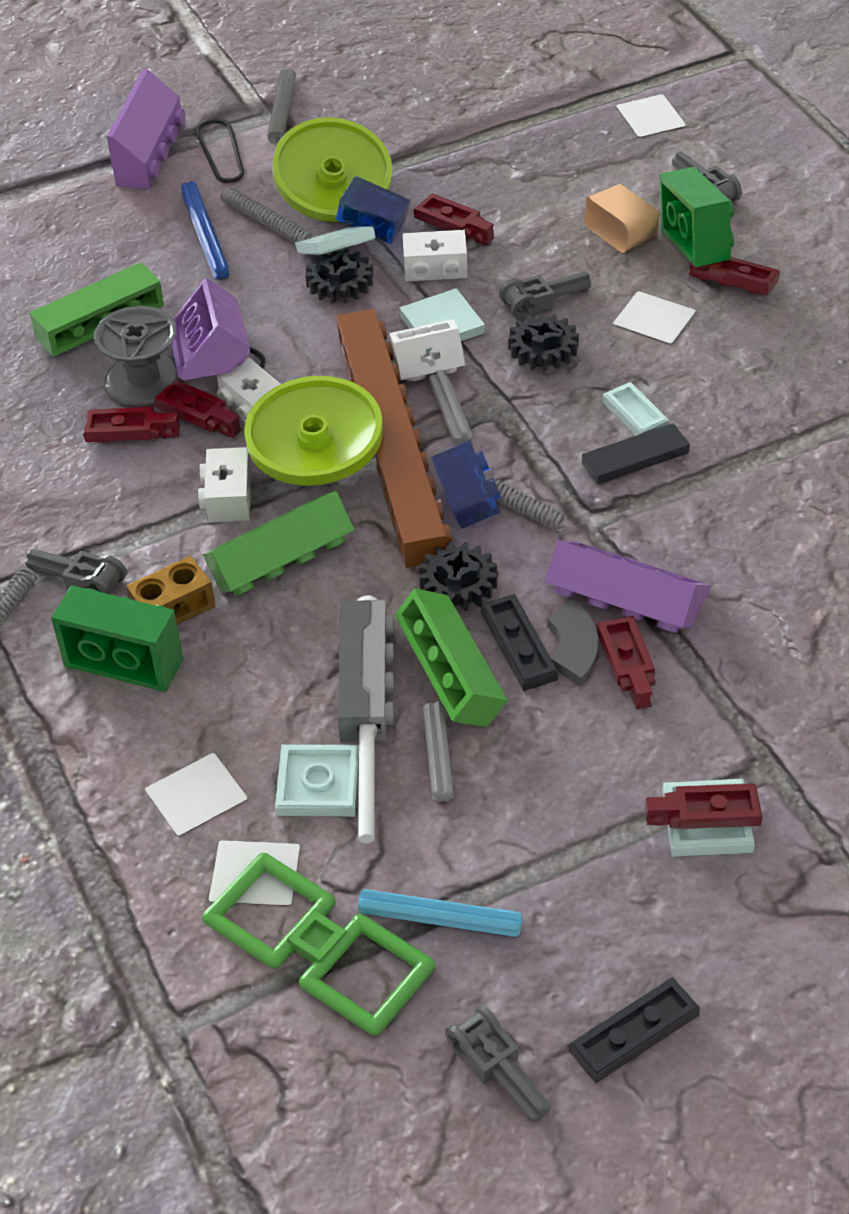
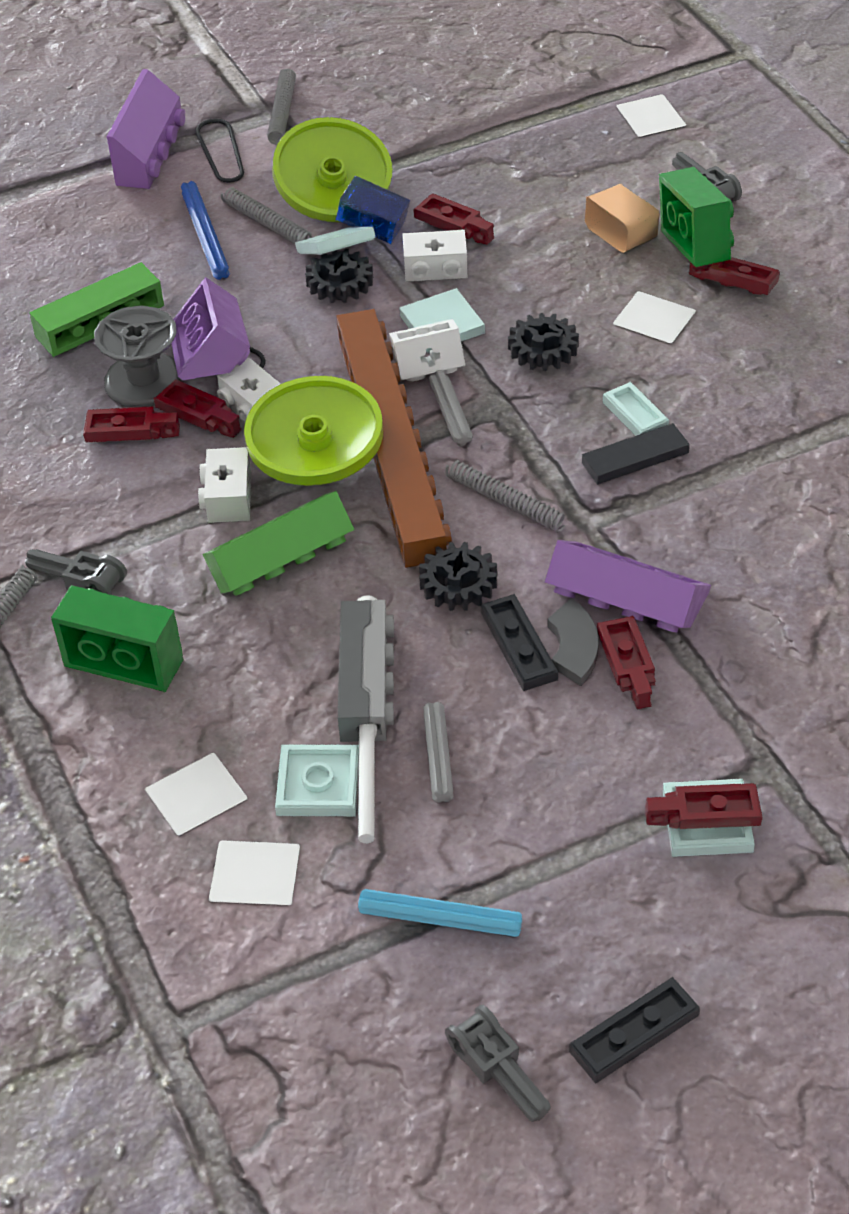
(177, 587): pearl gold brick -> none
(320, 943): bright green bar -> none
(450, 658): bright green brick -> none
(465, 484): clear blue brick -> none
(537, 294): dark grey connector -> none

